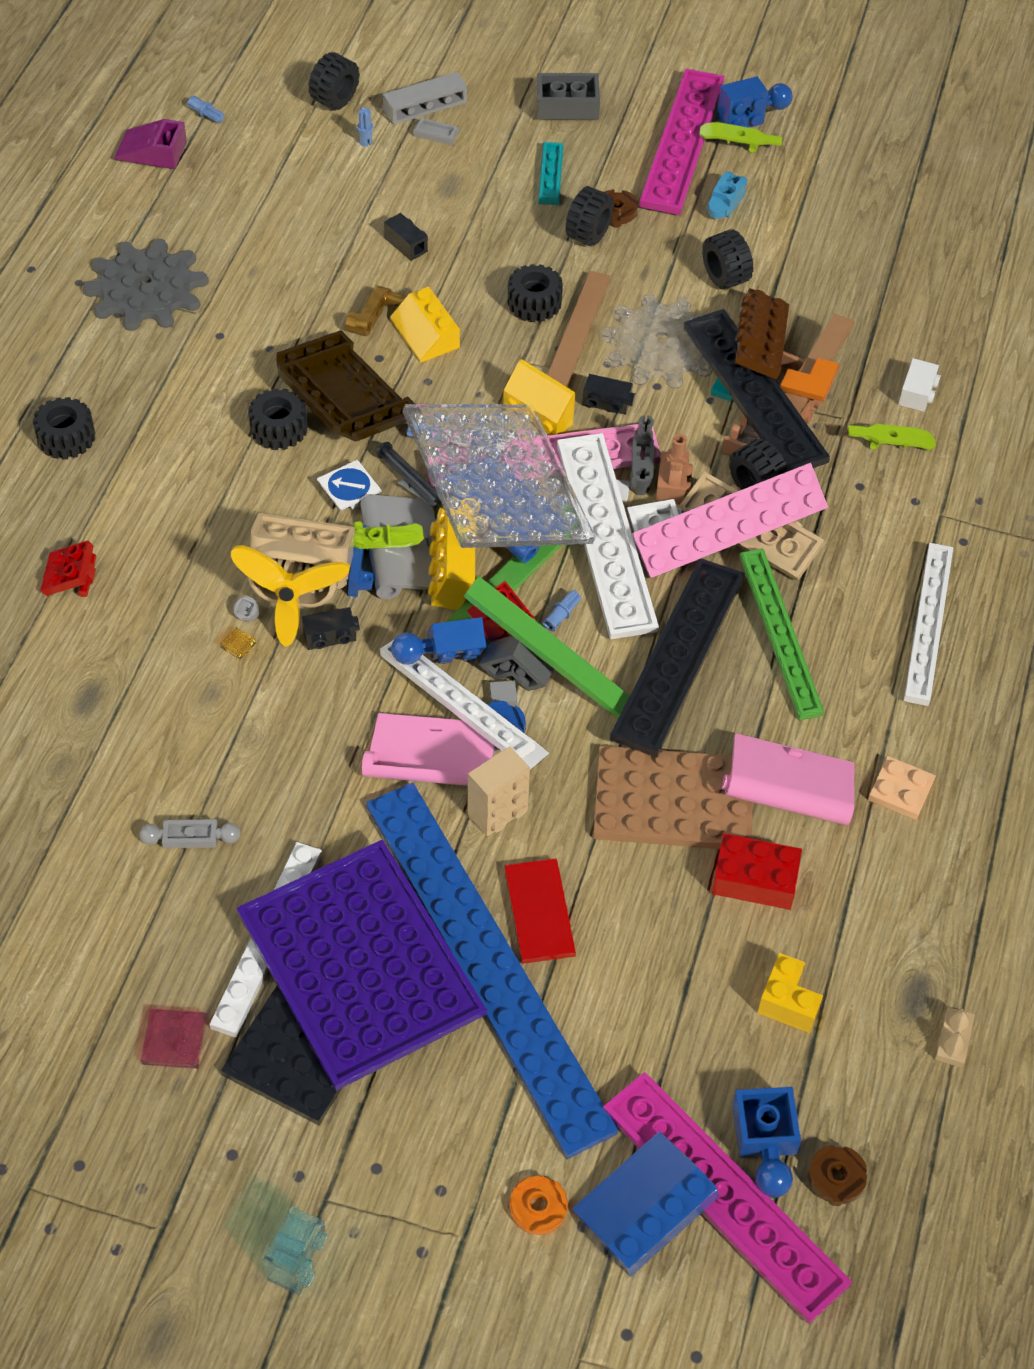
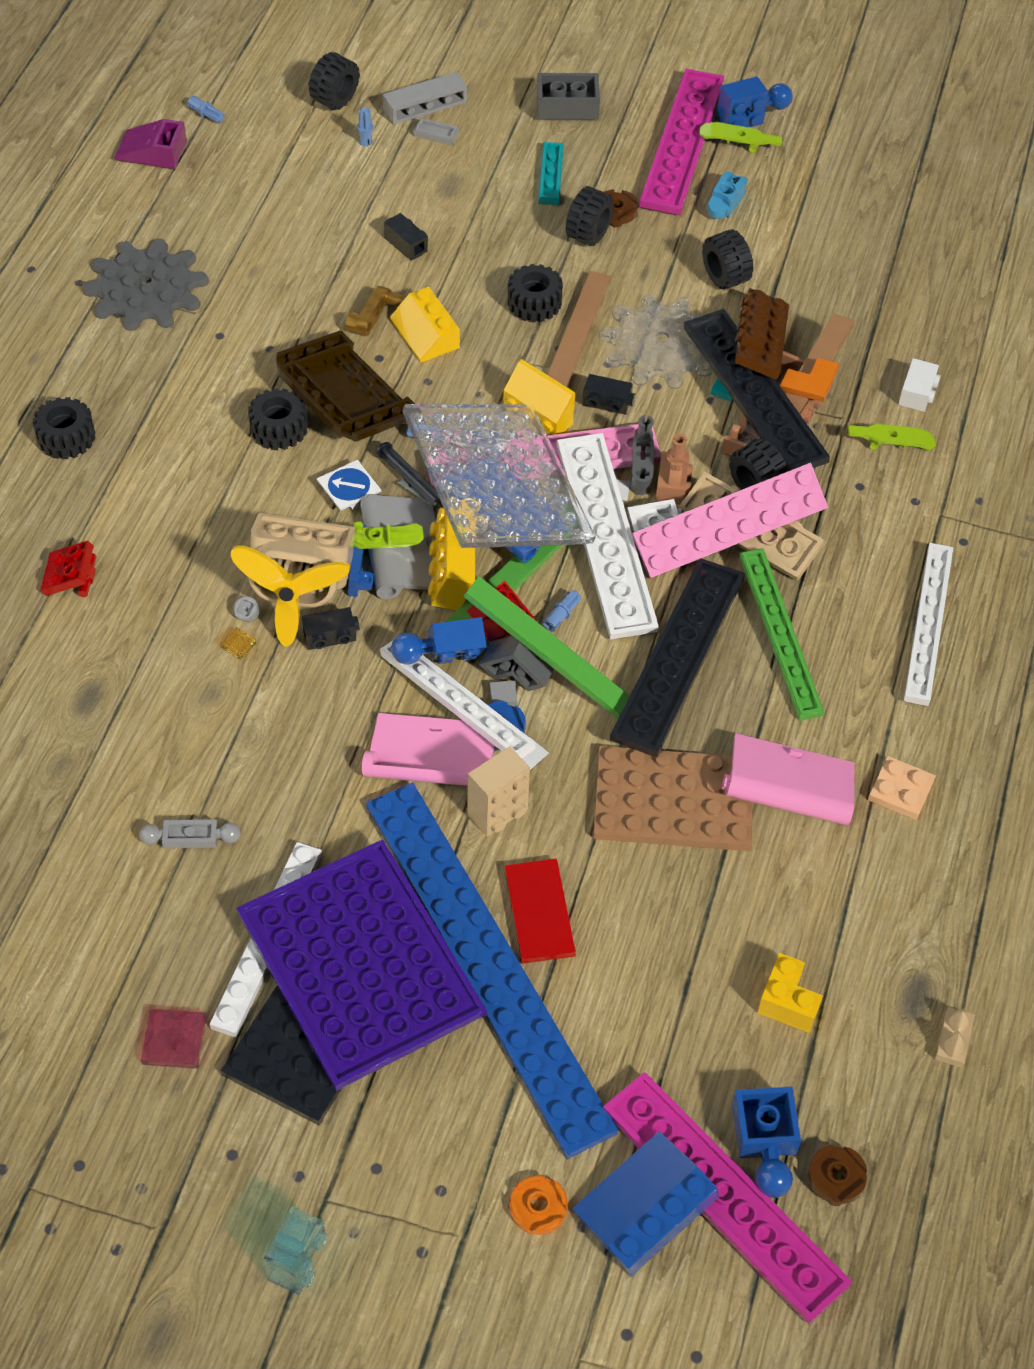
(757, 871): red brick -> none

